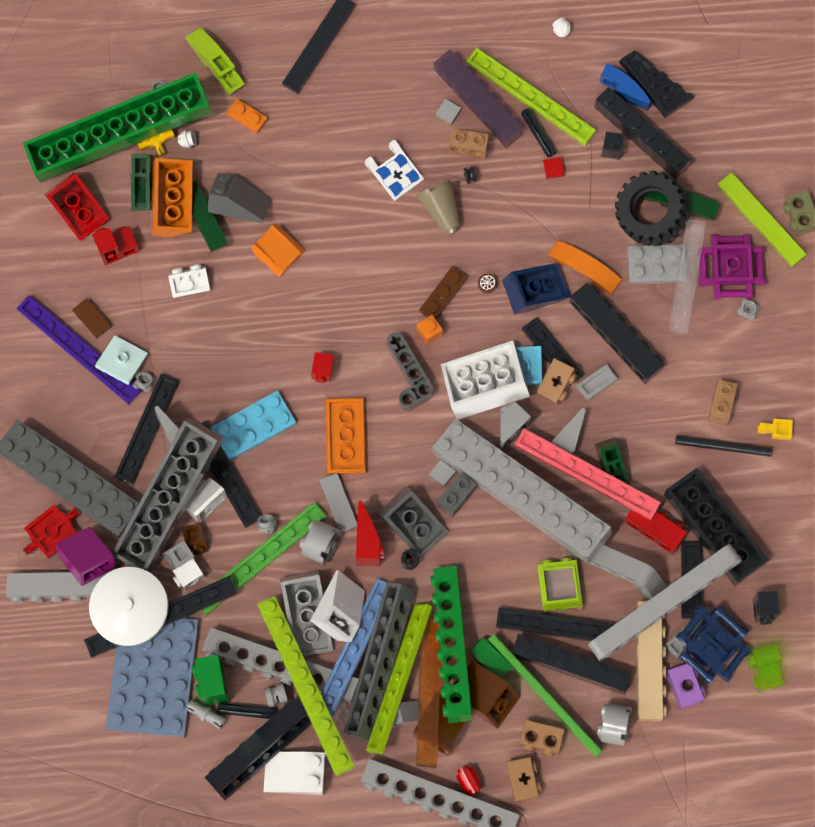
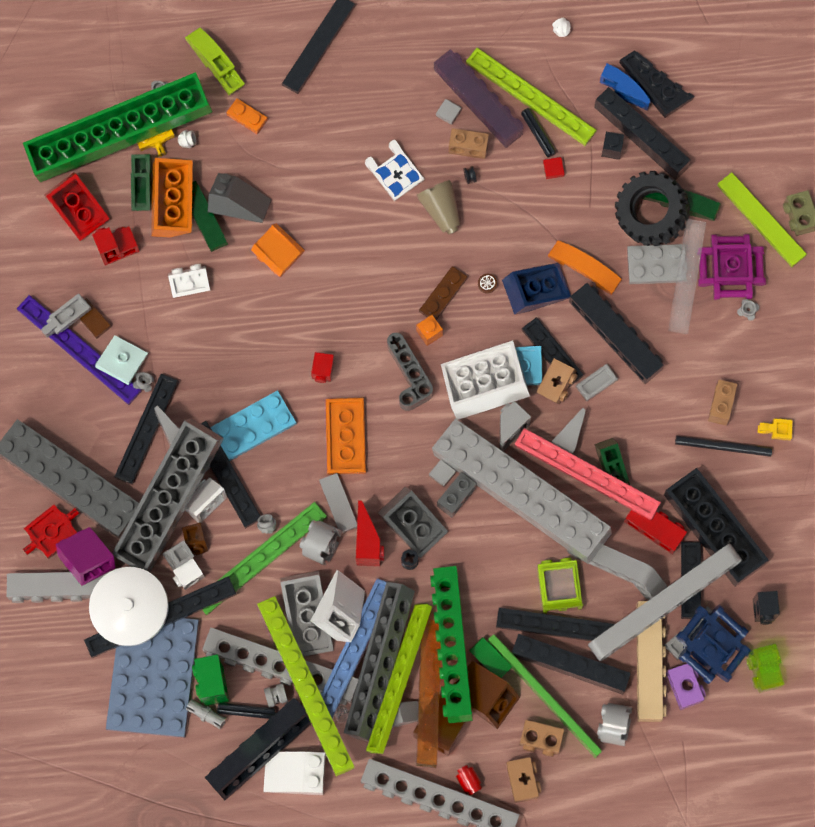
(66, 315): none -> light grey hinge

